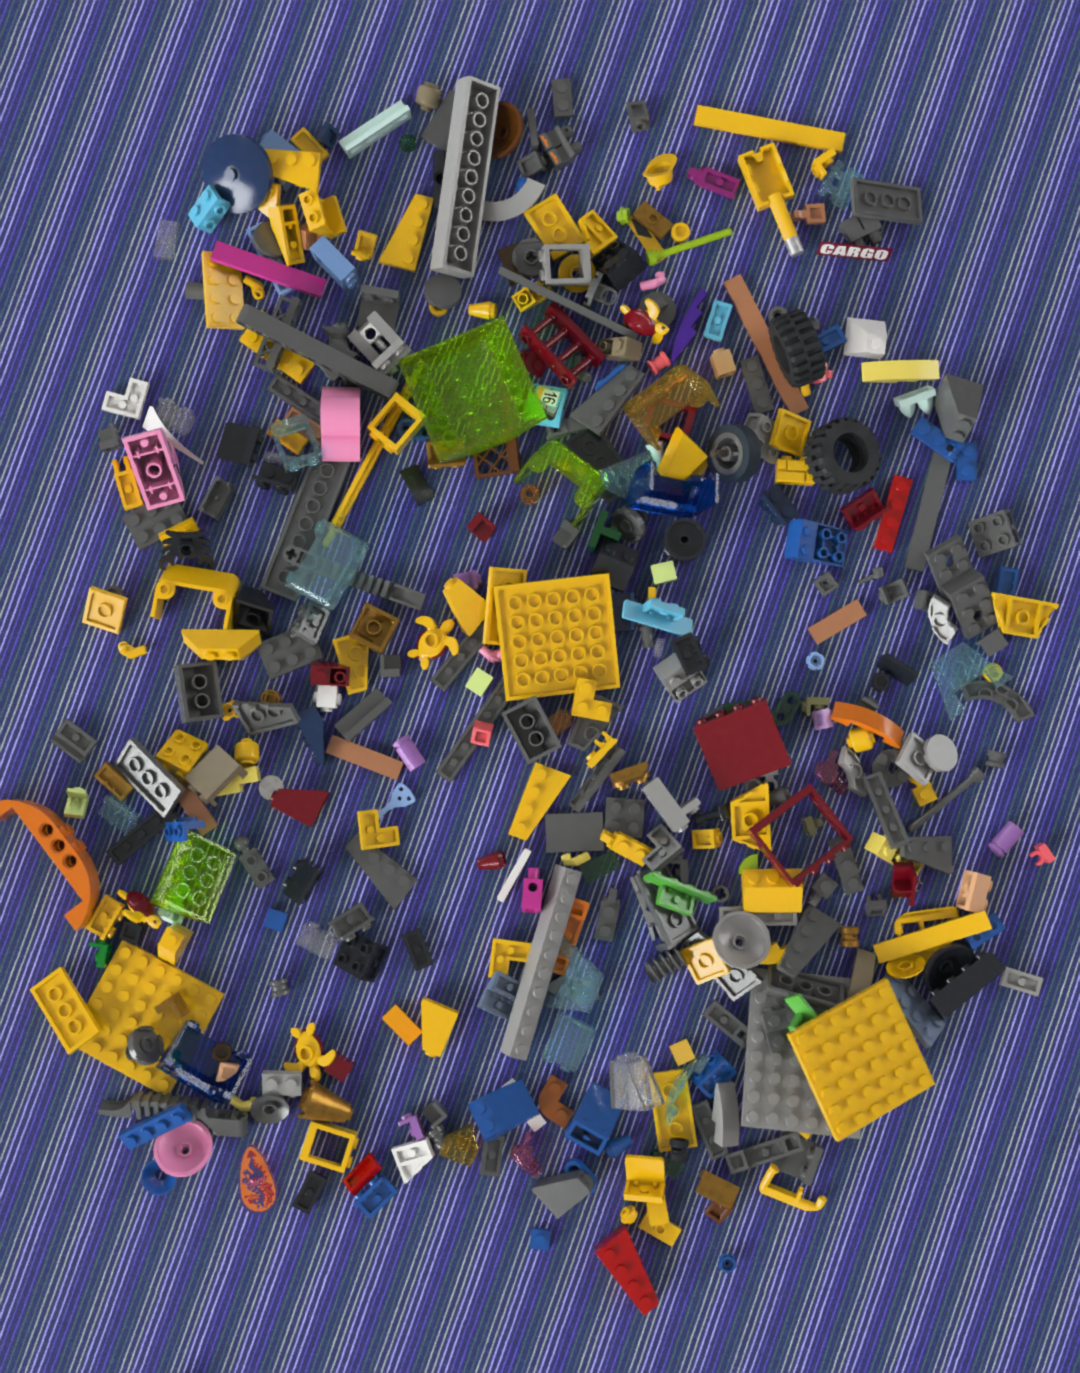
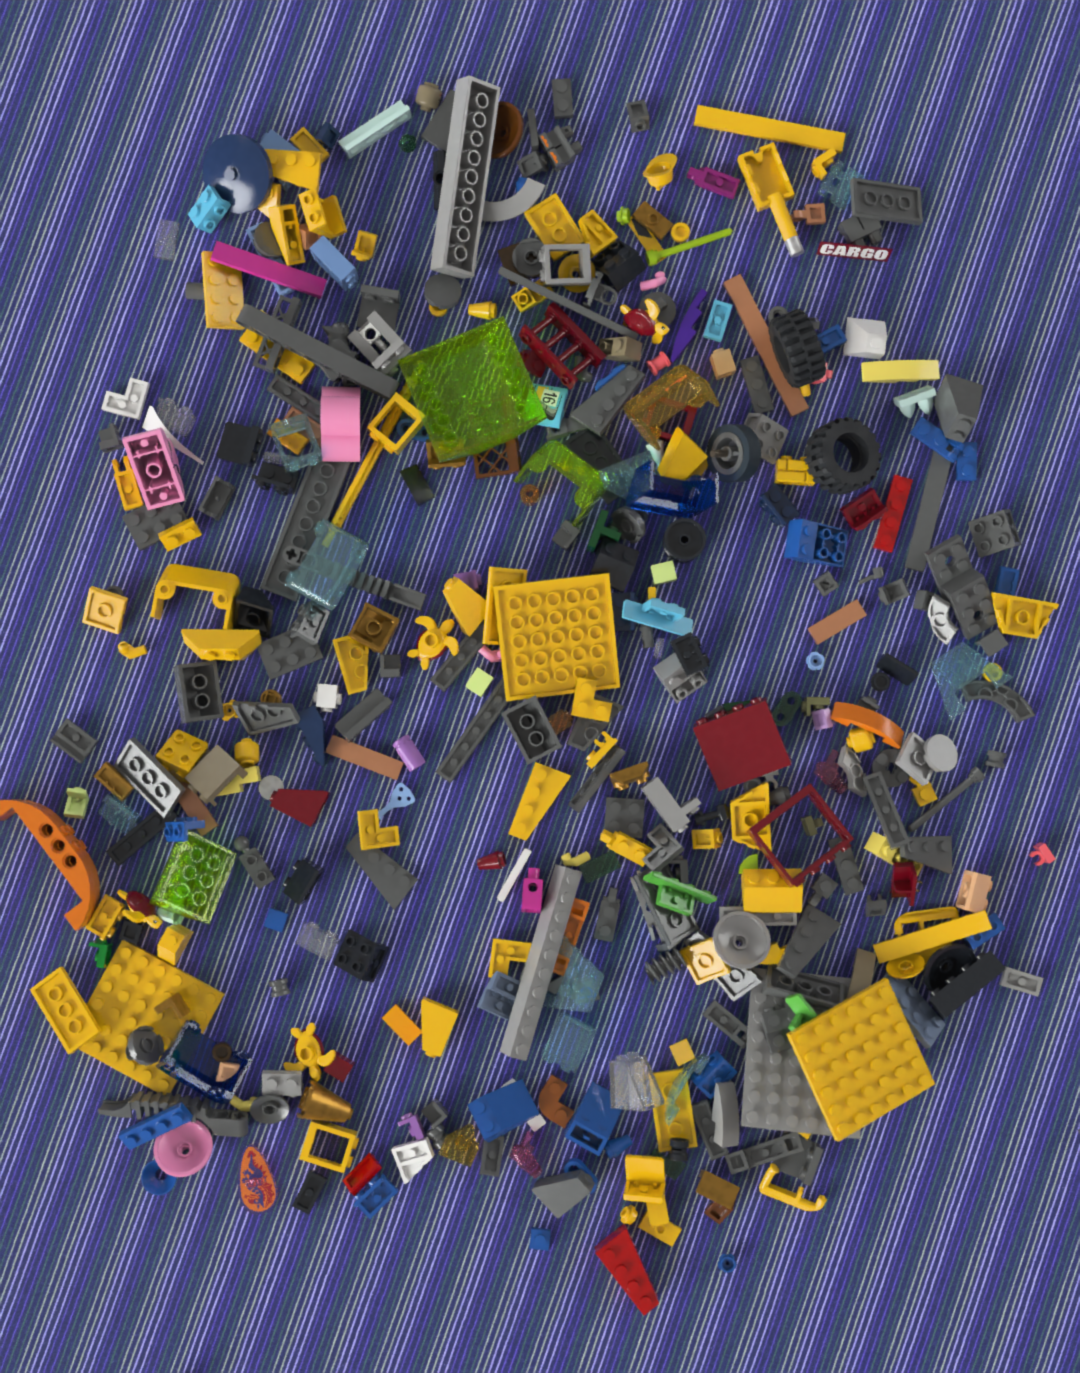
(186, 545): black animal -> none
(256, 287): yellow arm -> none
(329, 673): dark red slope -> none
(350, 922): dark grey bracket -> none
(407, 240): yellow wing -> none
(417, 949): black plate -> none
(481, 527): dark red panel -> none
(482, 733): coral slope -> none
(574, 832): dark grey tile -> none
(725, 890): dark grey bush -> none
(790, 432): yellow tile -> none
(849, 936): pearl gold wheel -> none
(1005, 839): medium lavender piece -> none

